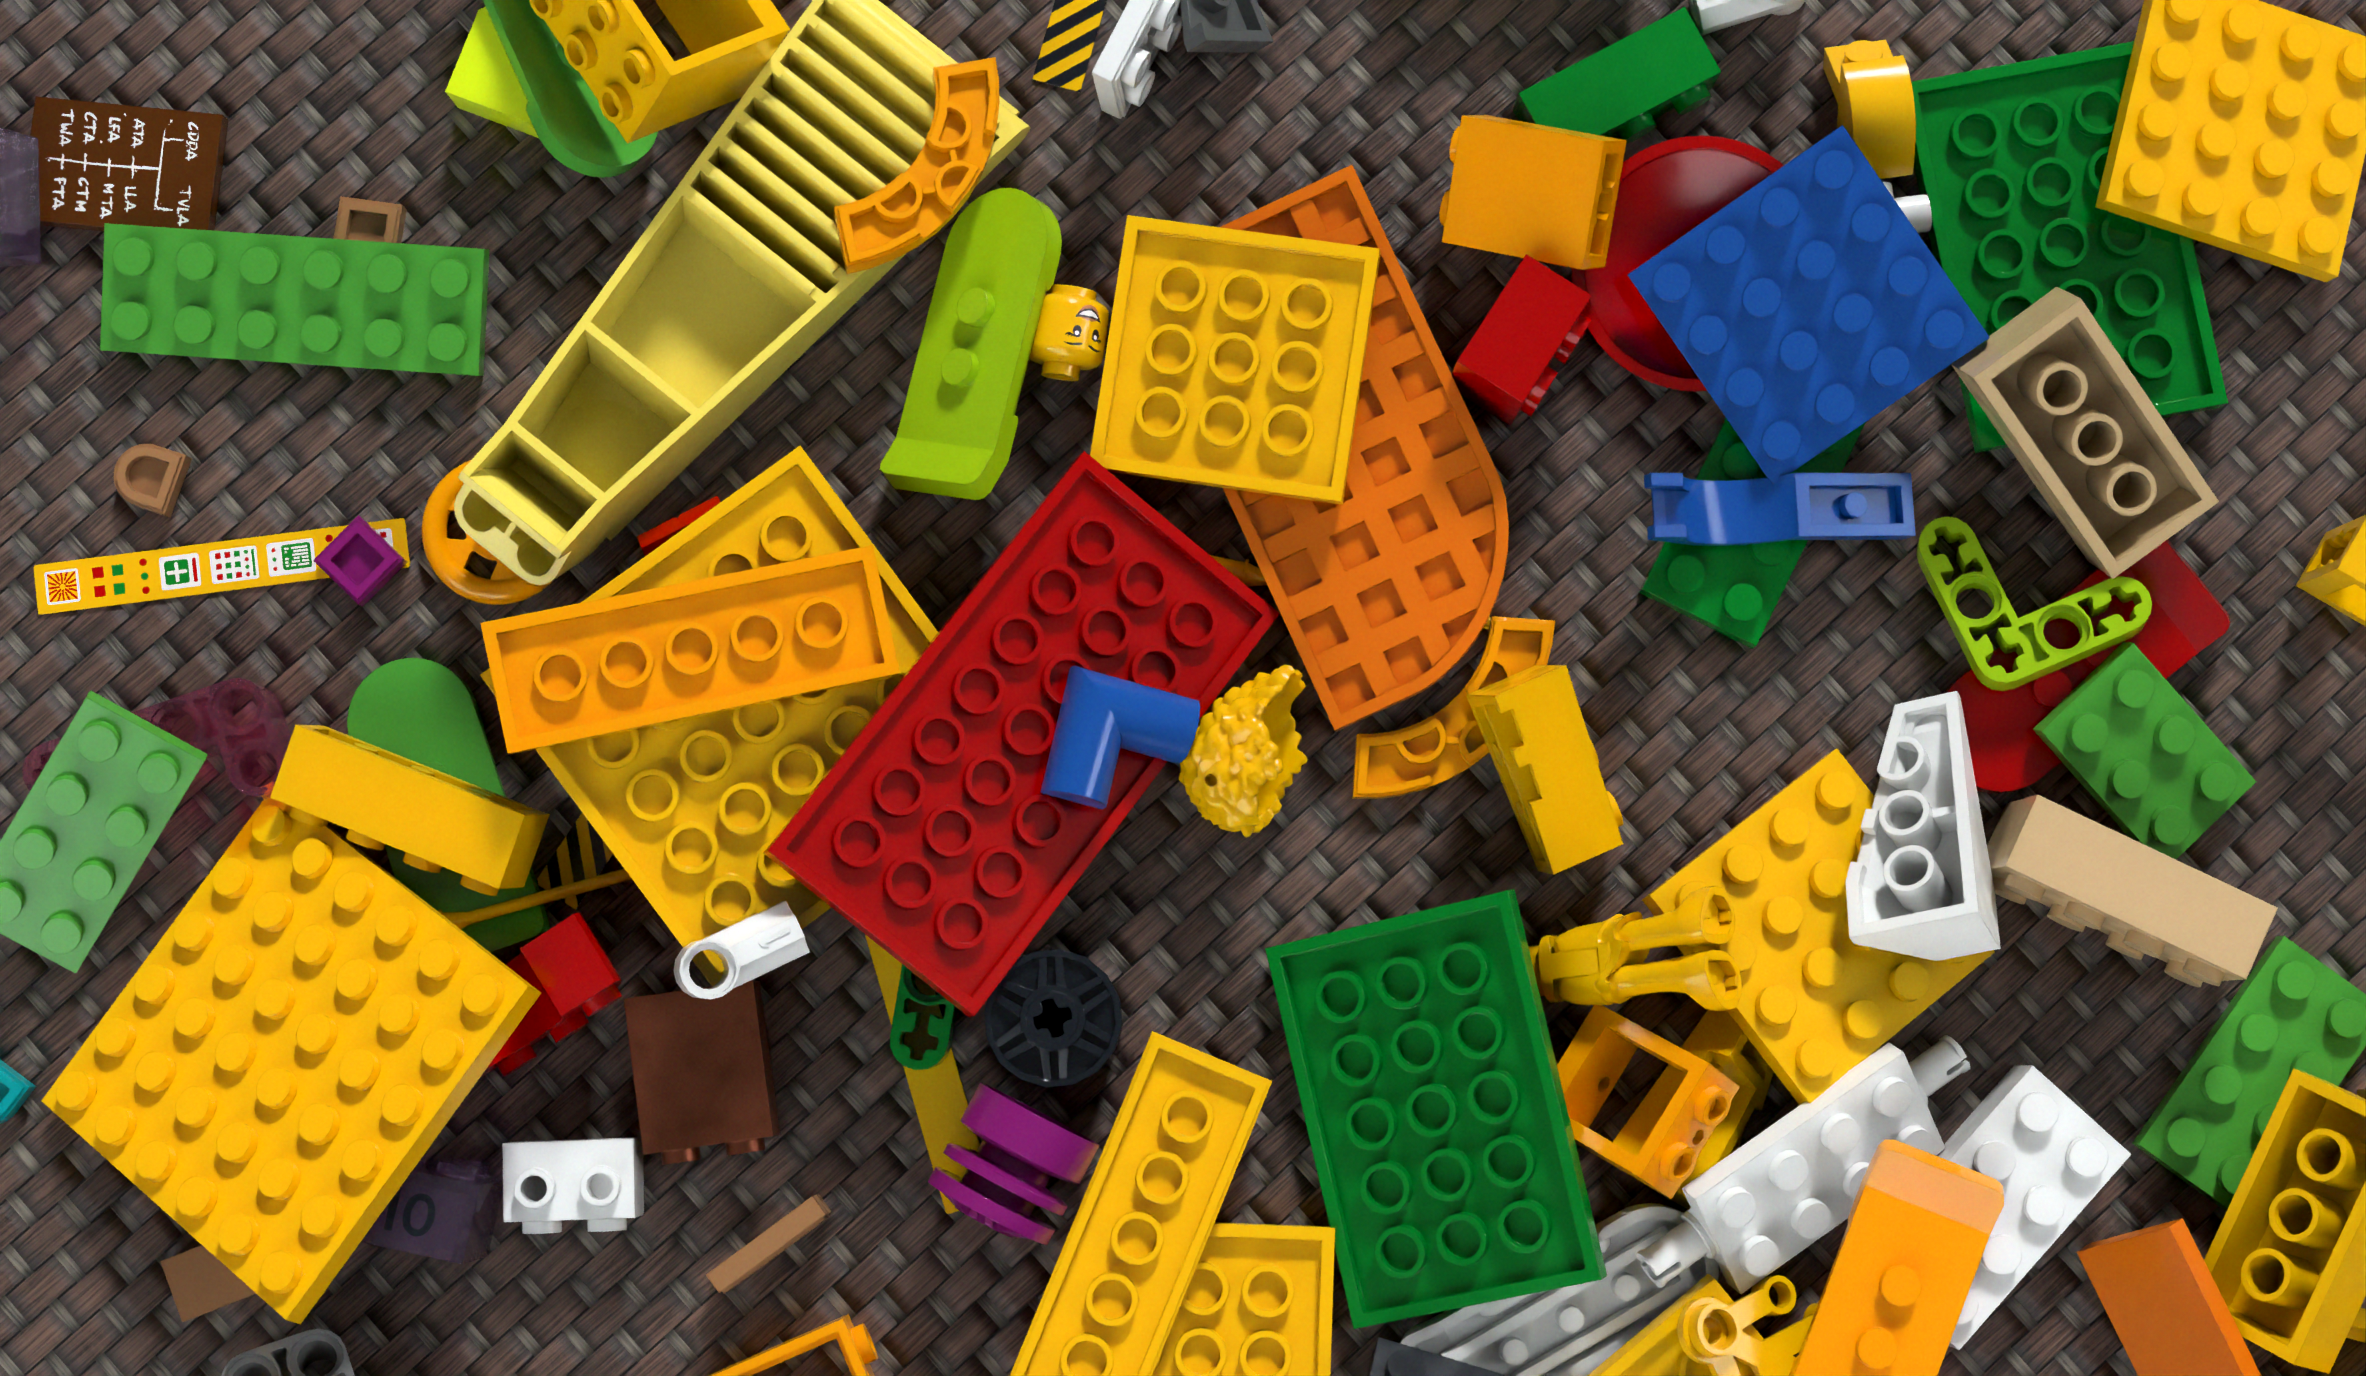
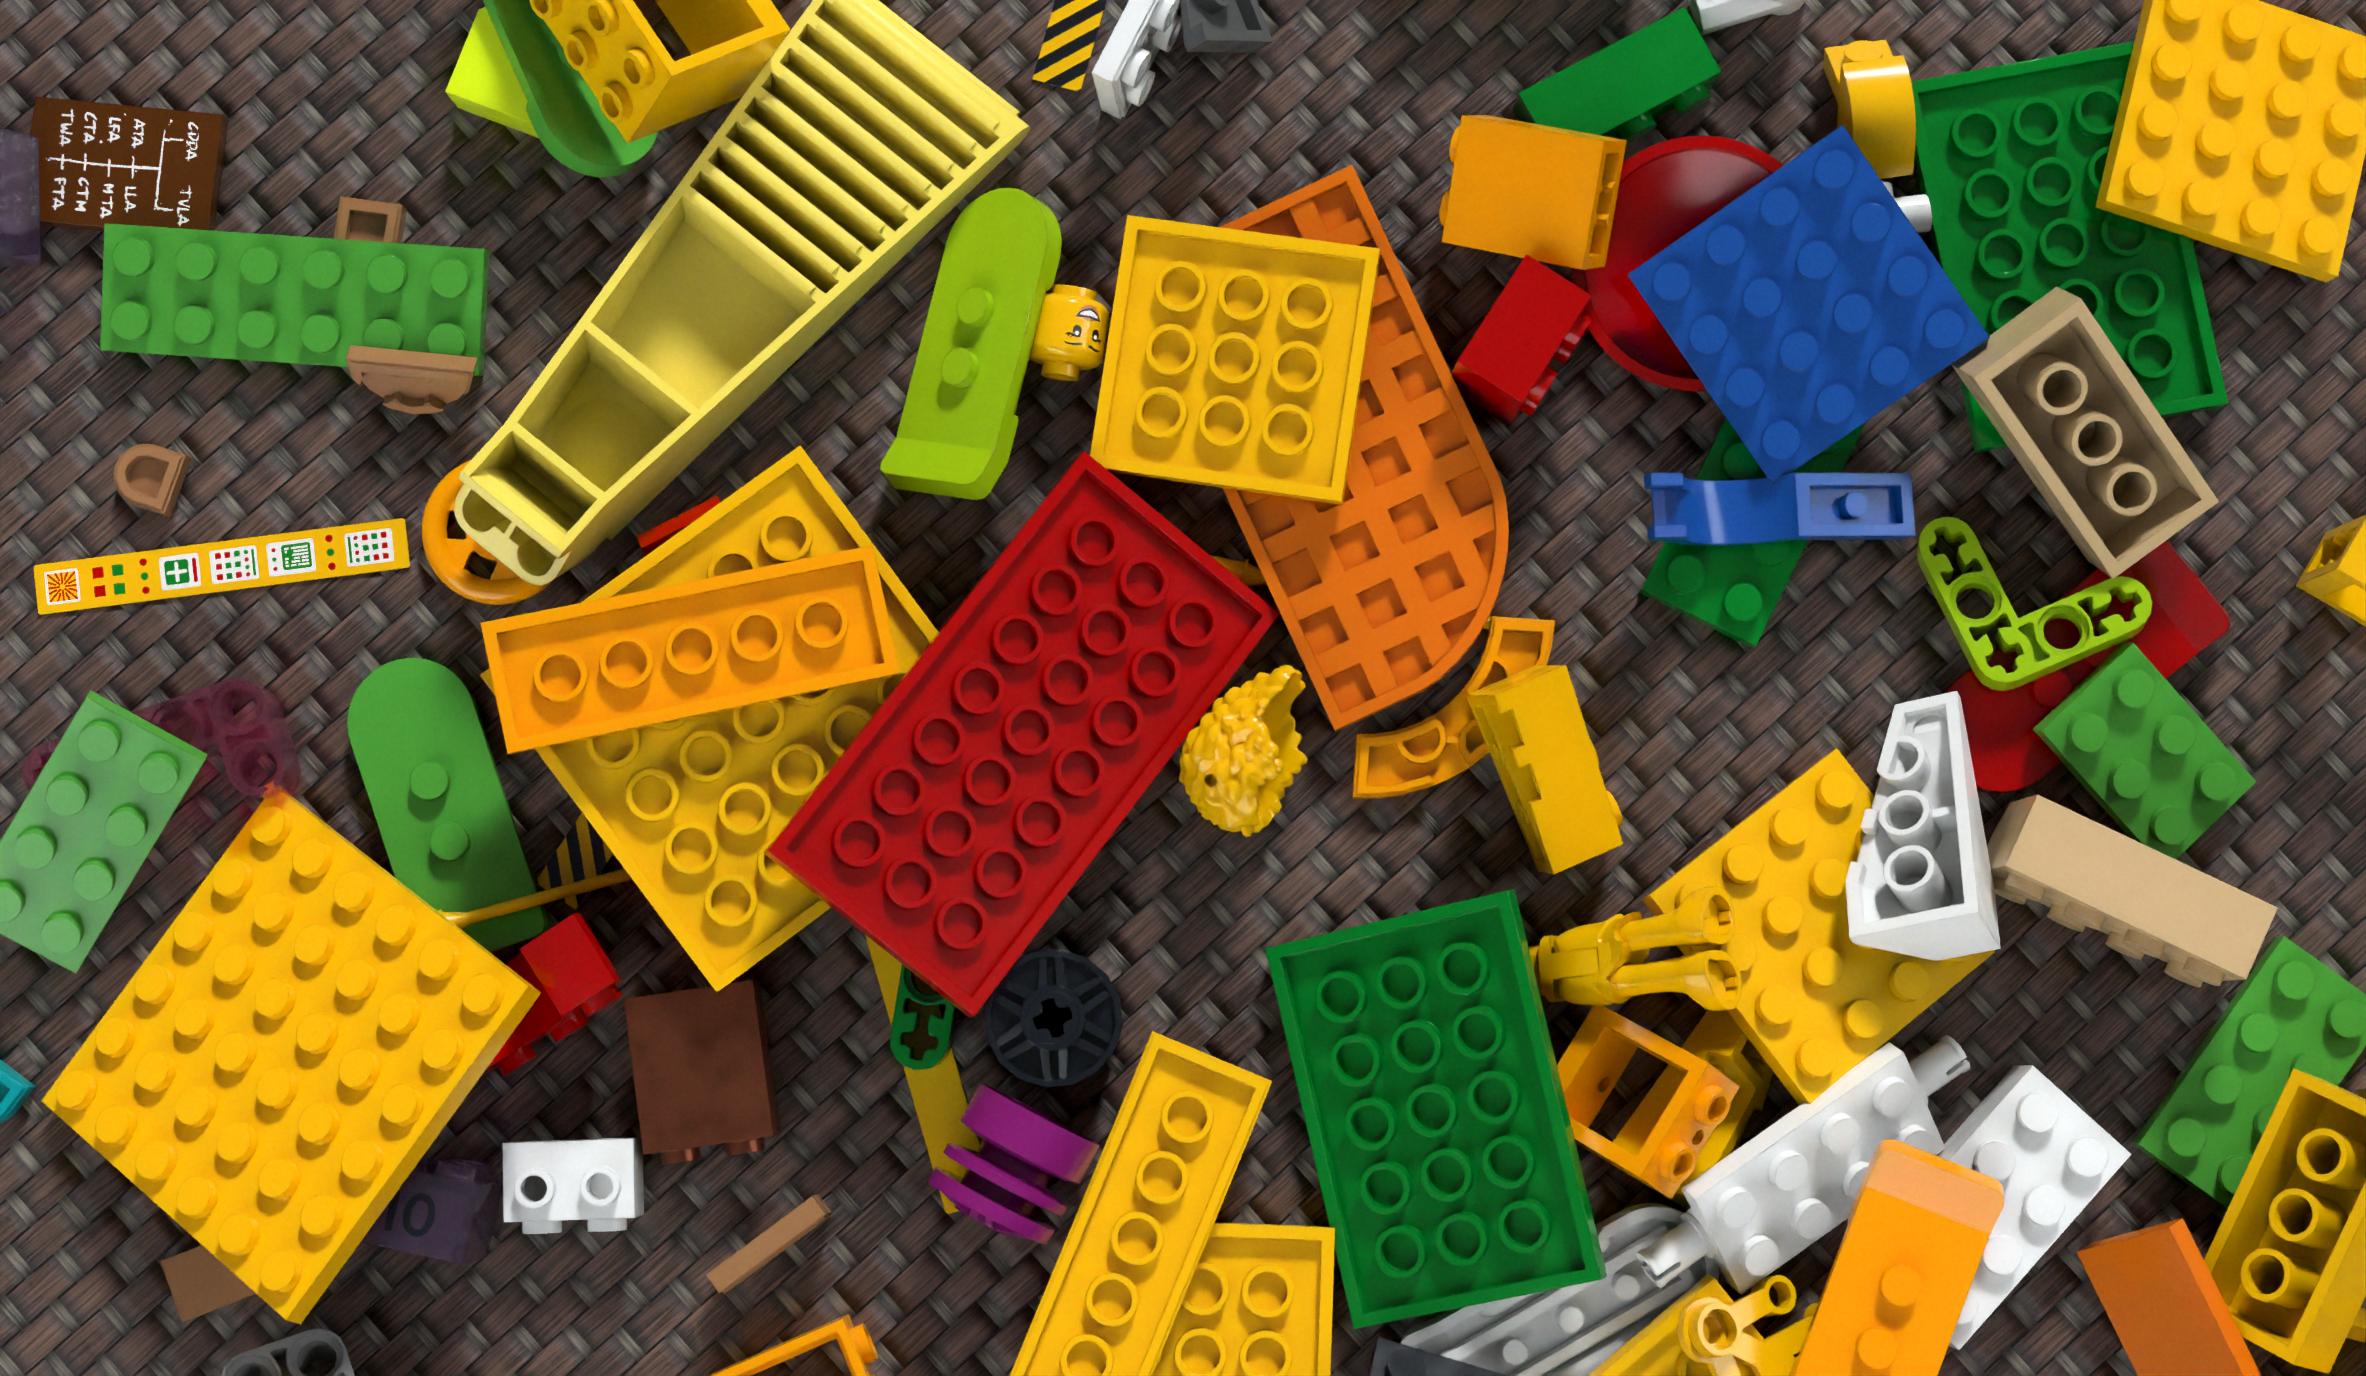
(360, 561): magenta tile -> none
(408, 807): yellow brick -> none
(411, 379): none -> medium nougat tile
(745, 950): white piece -> none
(937, 181): light orange tile -> none
(1110, 714): blue brick -> none

